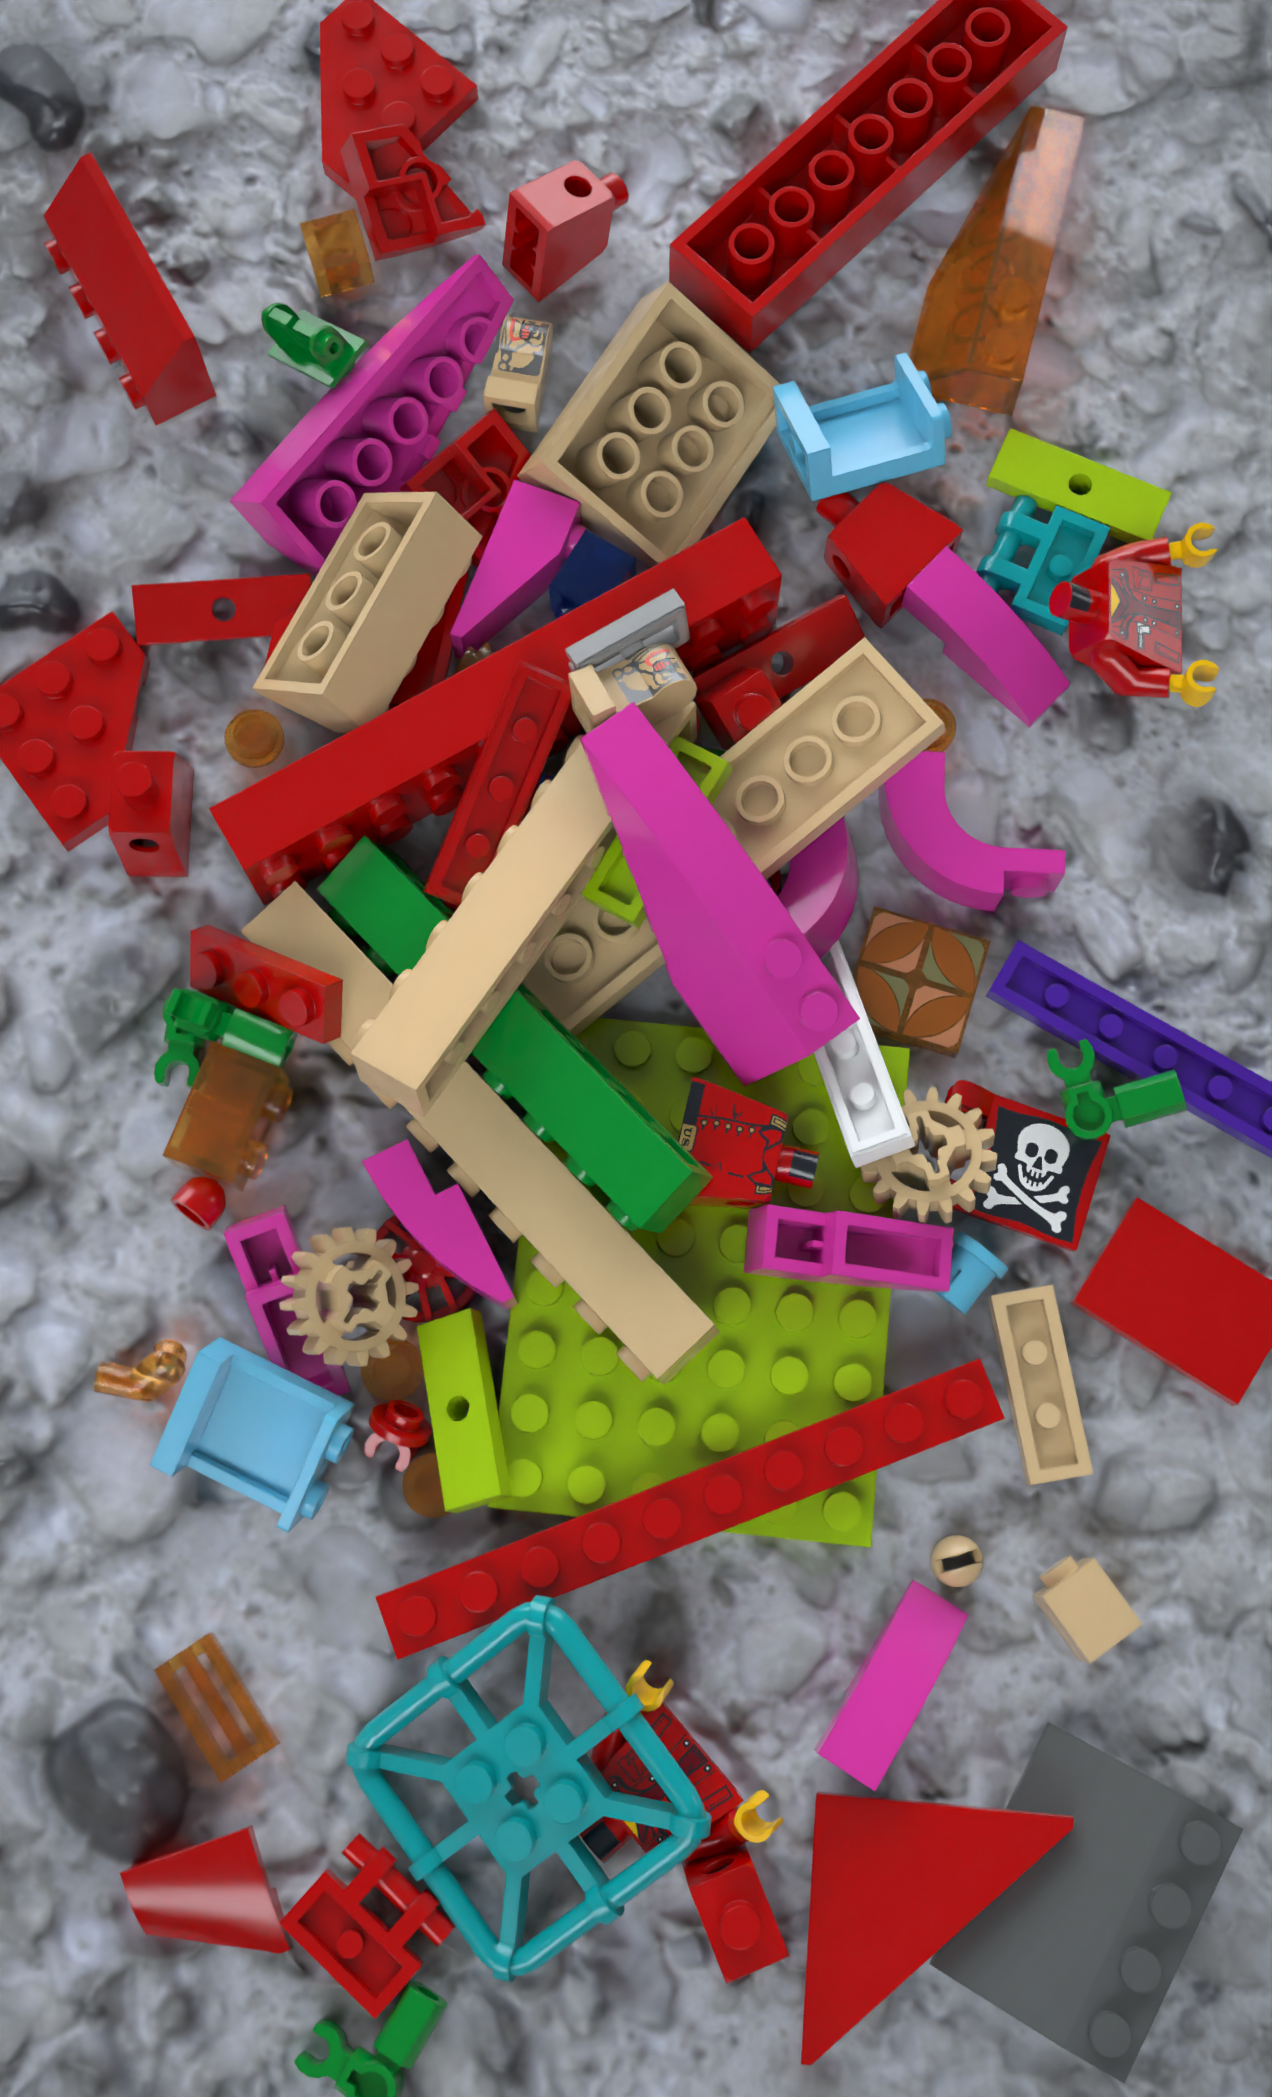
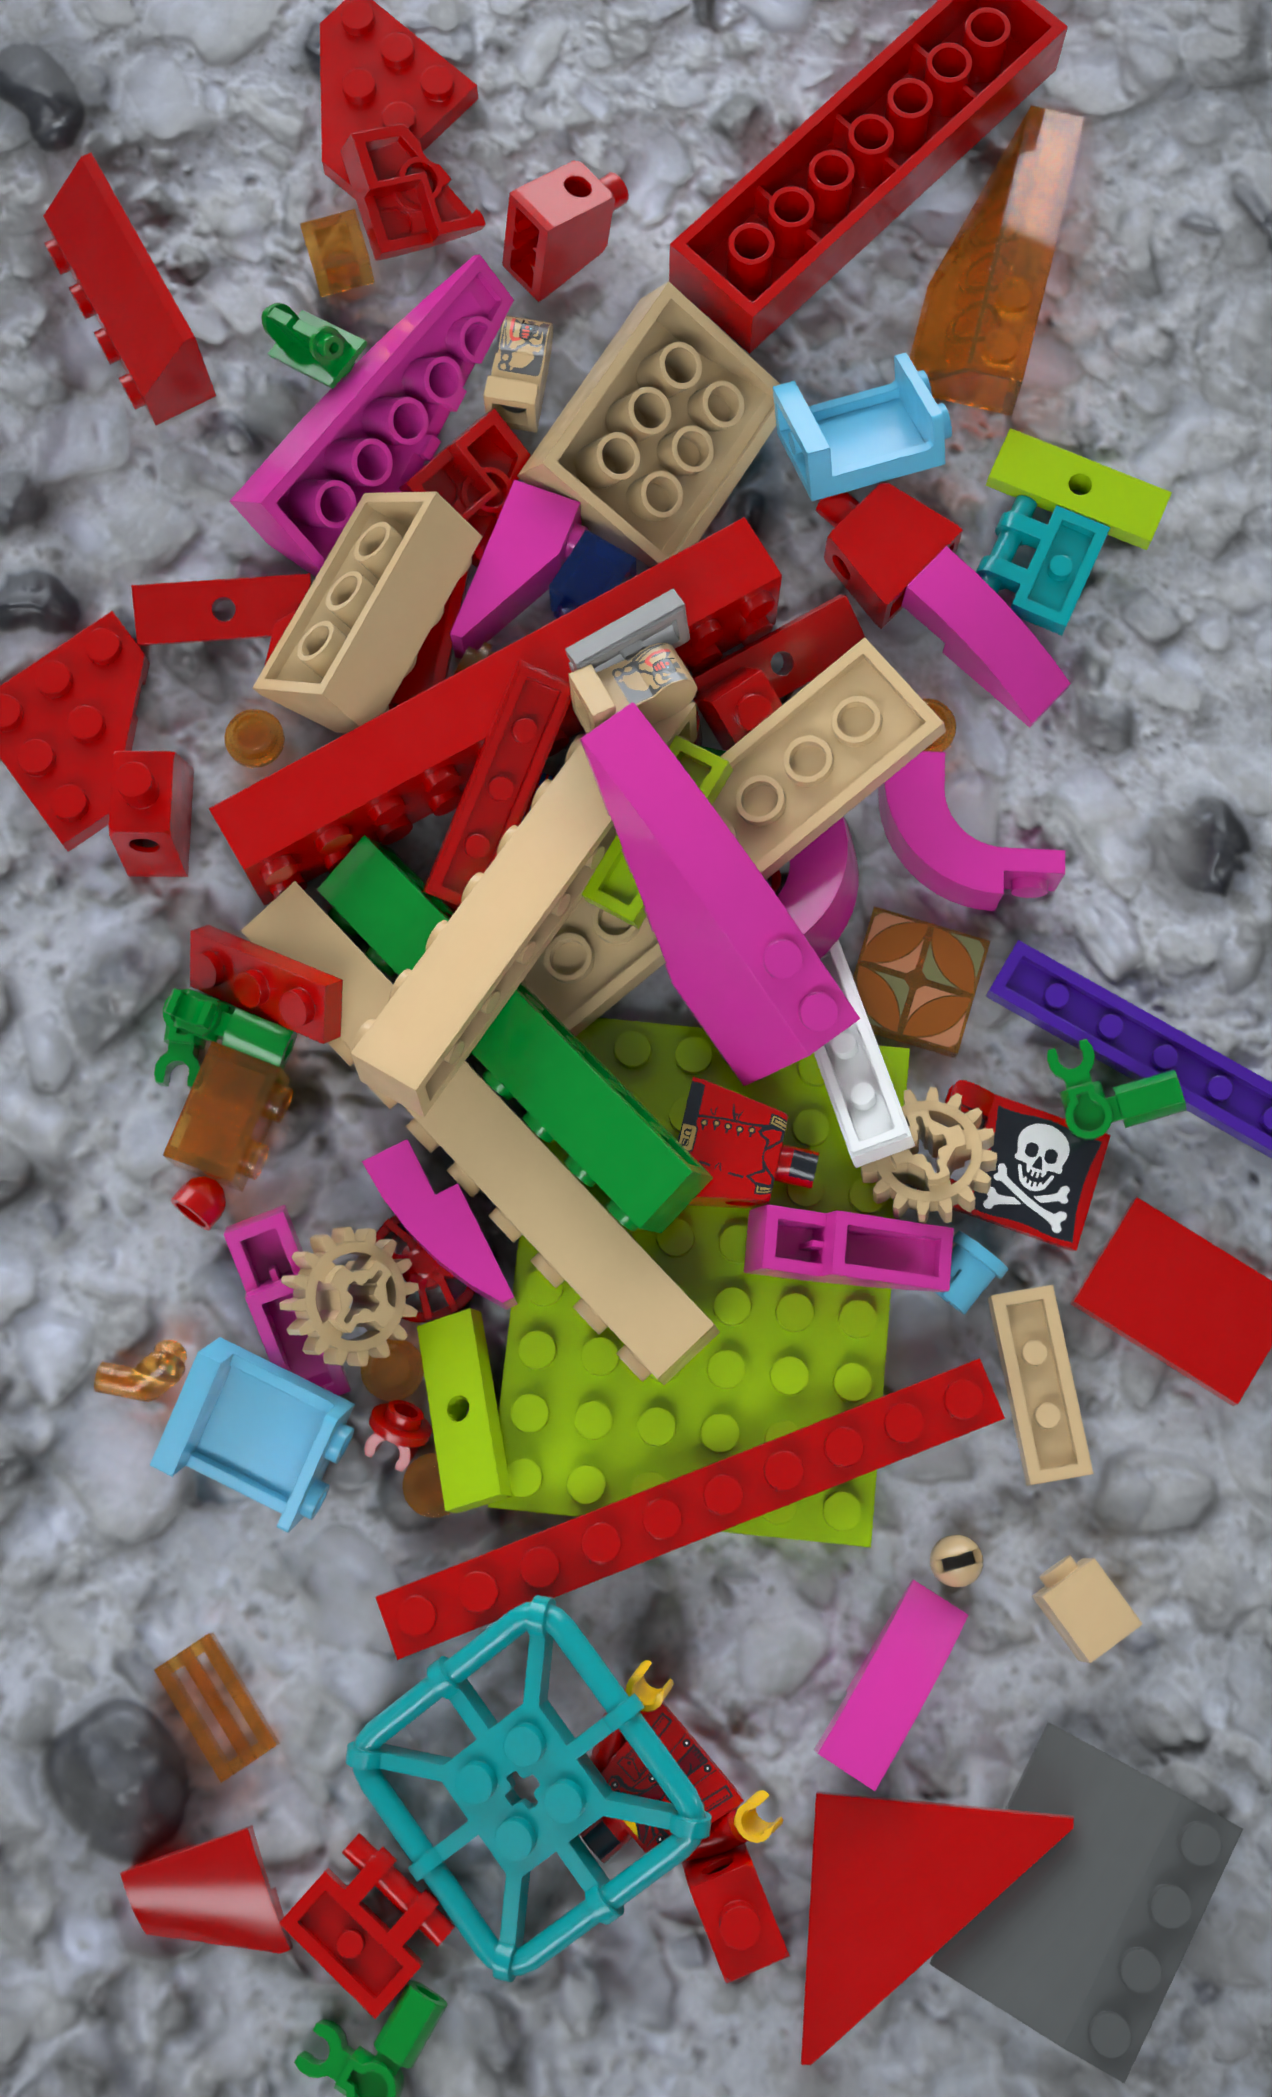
(1130, 618): red torso -> none

